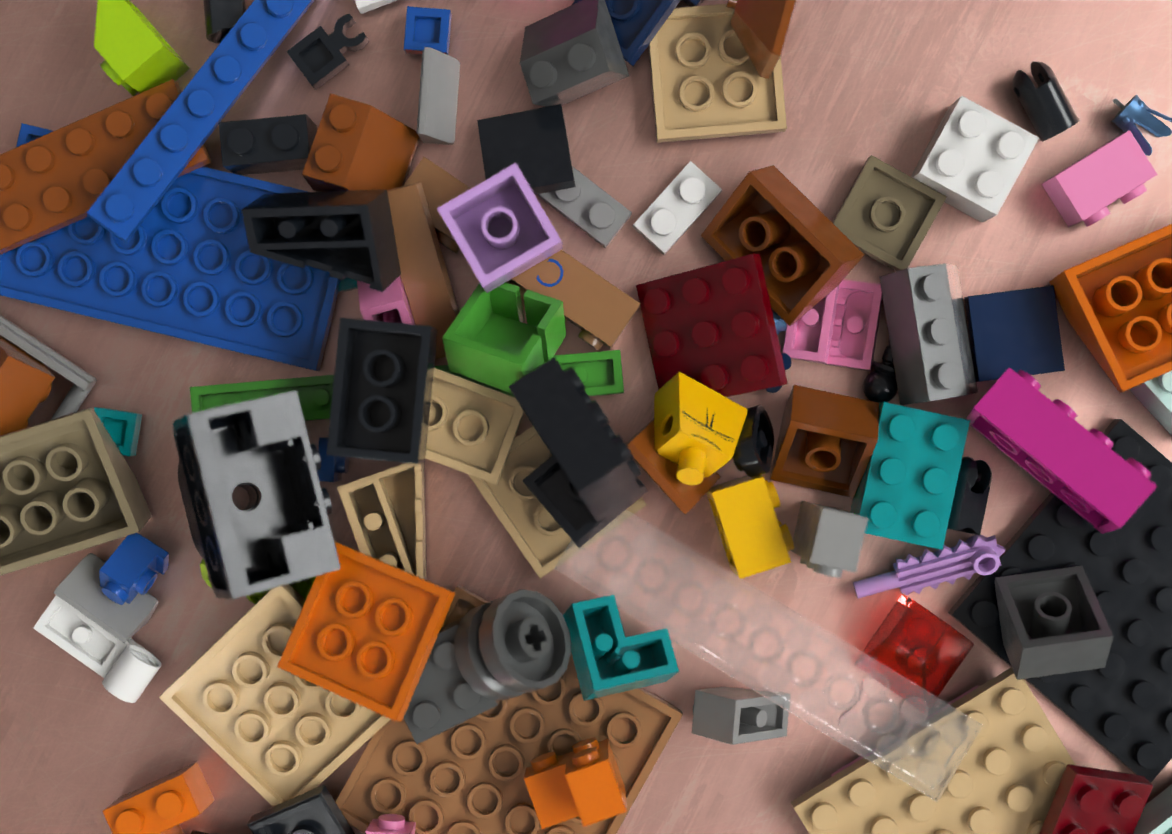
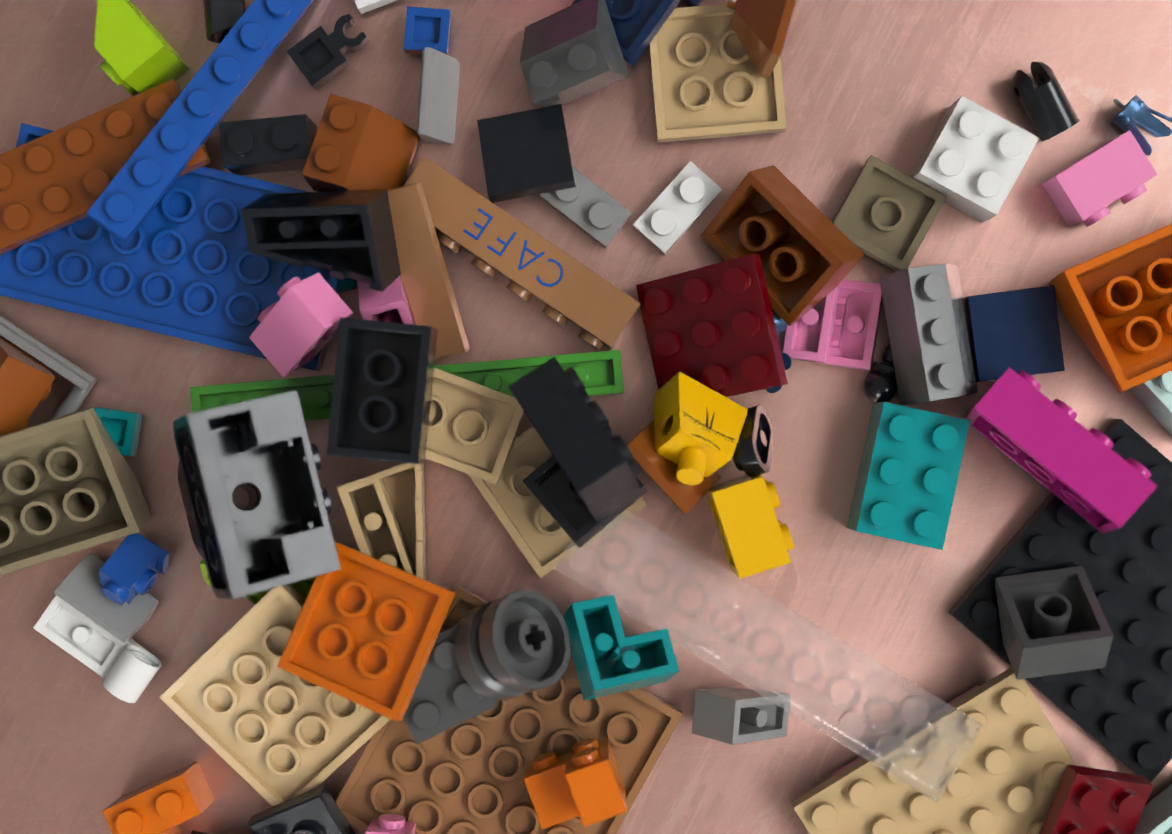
(299, 323): none -> bright pink brick
(331, 466): dark blue plate -> none
(493, 342): bright green piece -> none
(501, 227): lavender brick -> none
(825, 441): dark orange slope -> none
(828, 538): light grey brick -> none
(918, 645): clear red slope -> none
(932, 568): lavender piece -> none
(970, 496): black piece -> none

